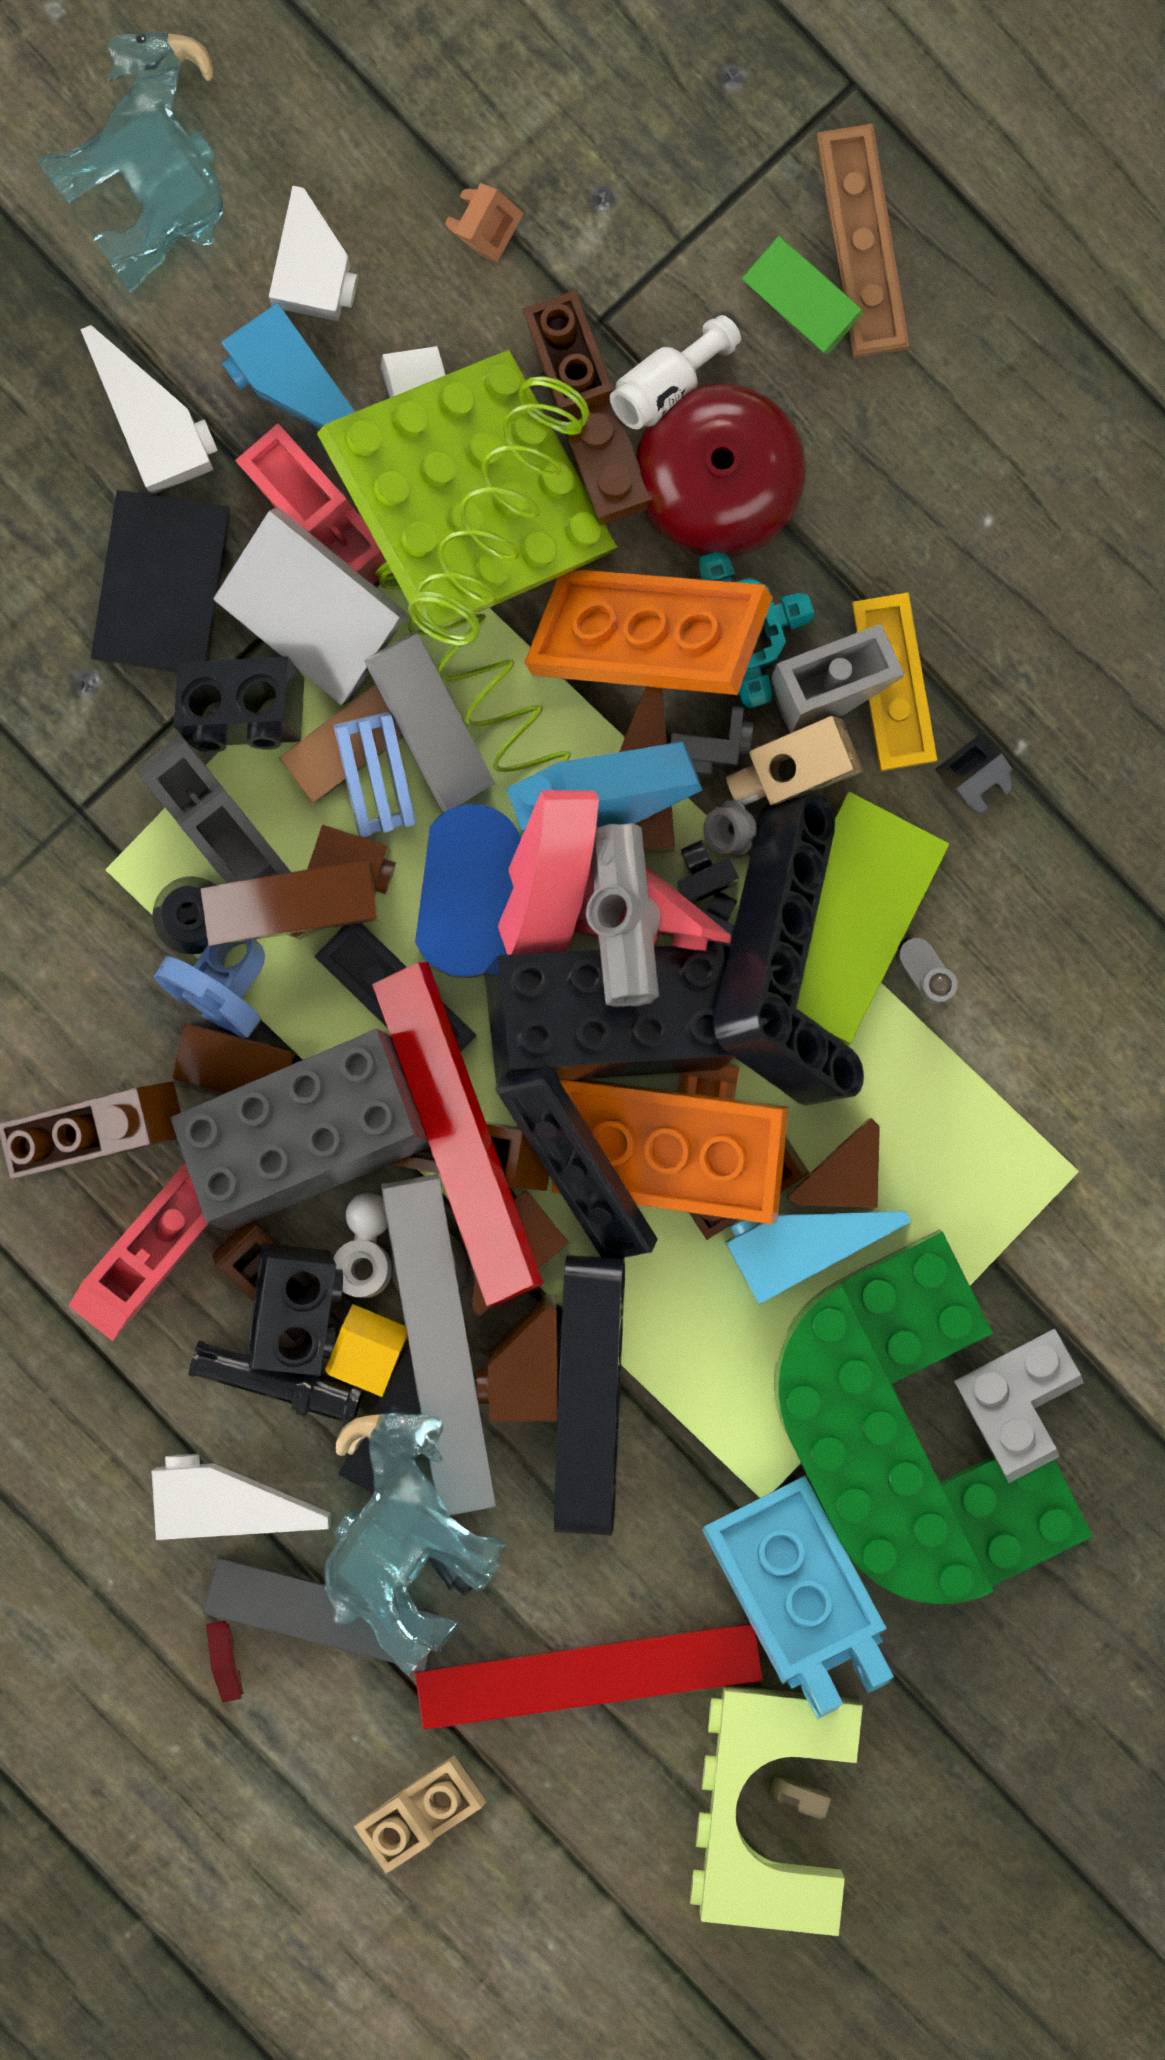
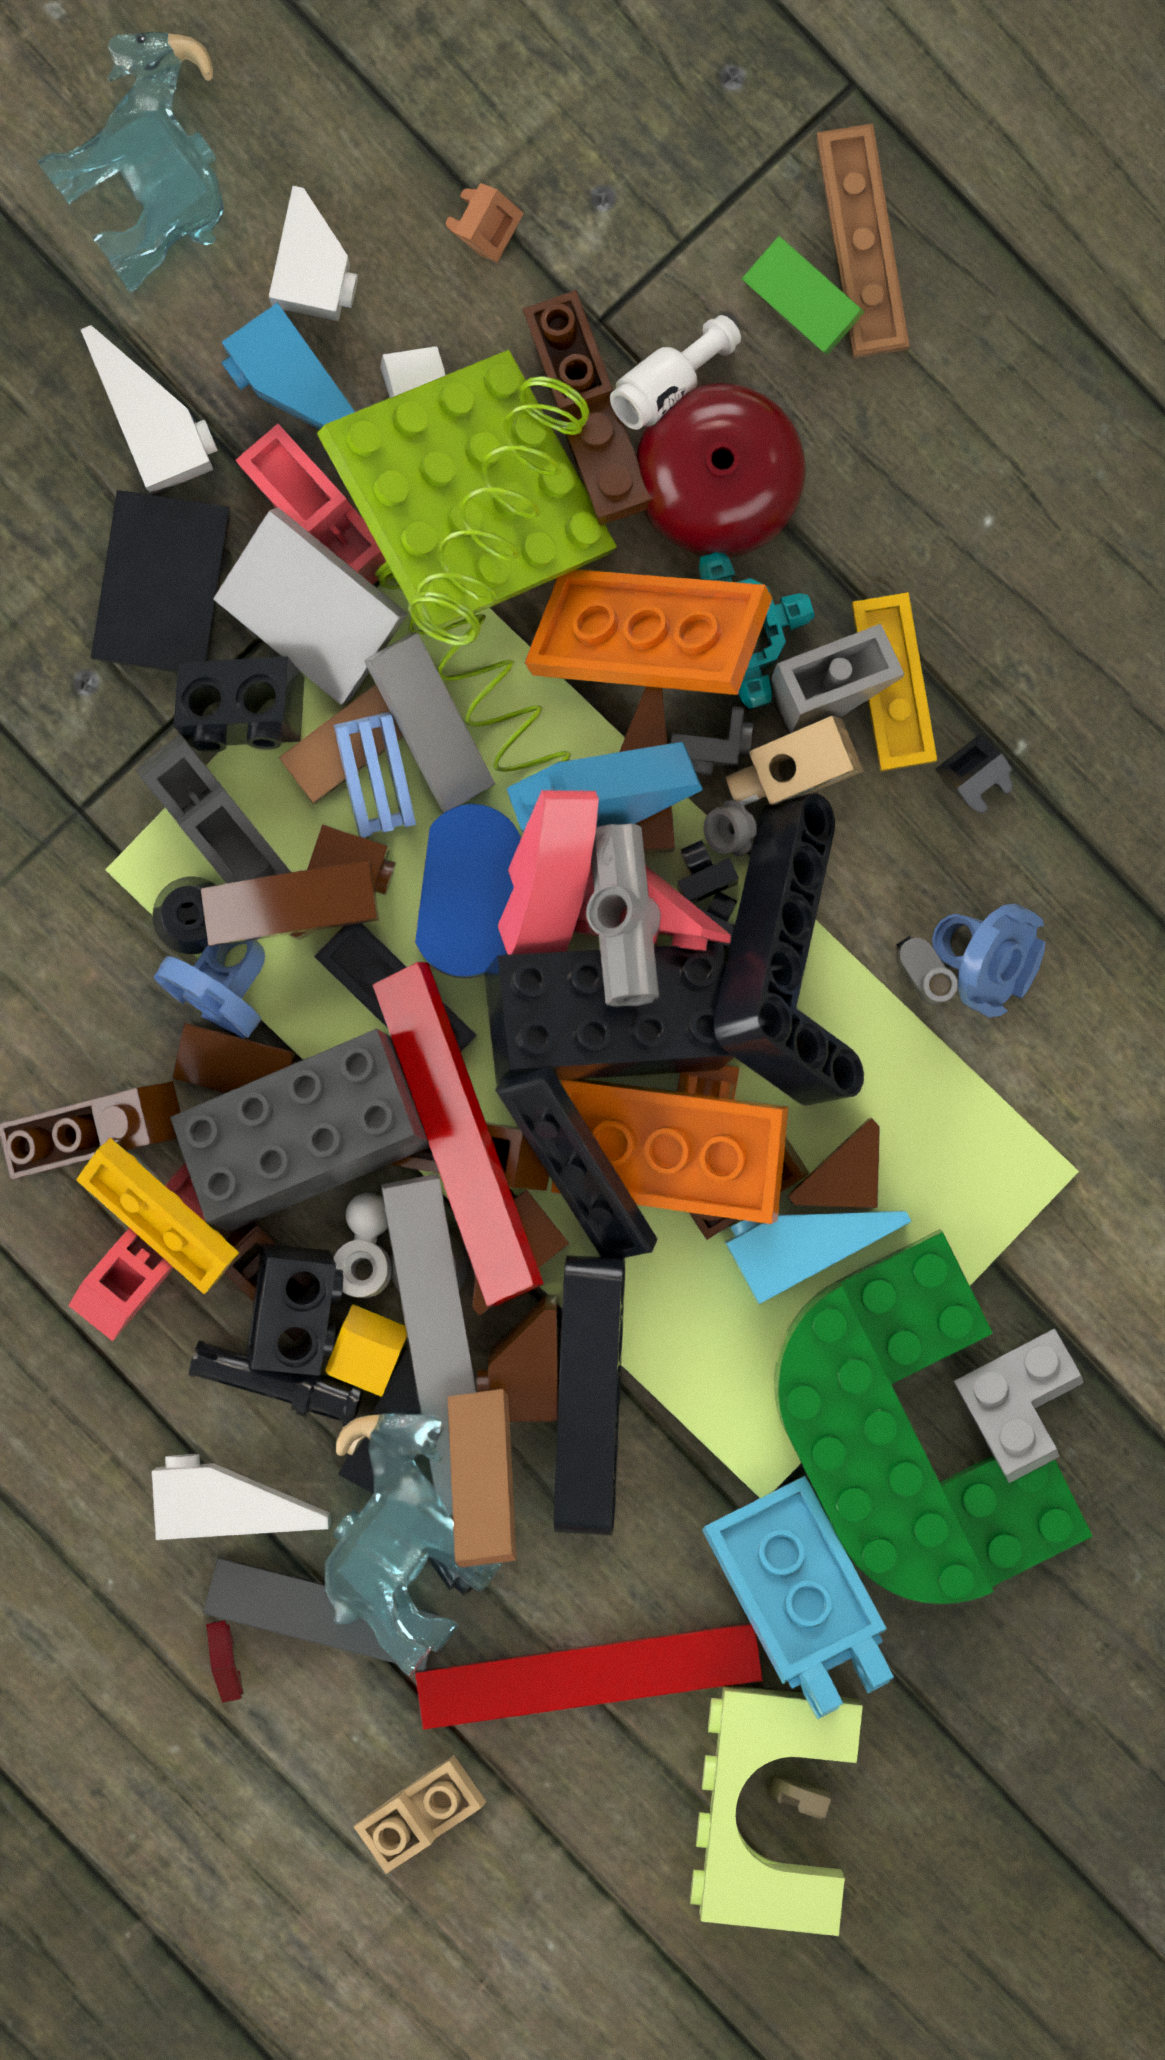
(157, 1215): none -> yellow plate
(481, 1478): none -> medium nougat tile
(865, 907): lime tile -> none
(998, 959): none -> medium blue tile

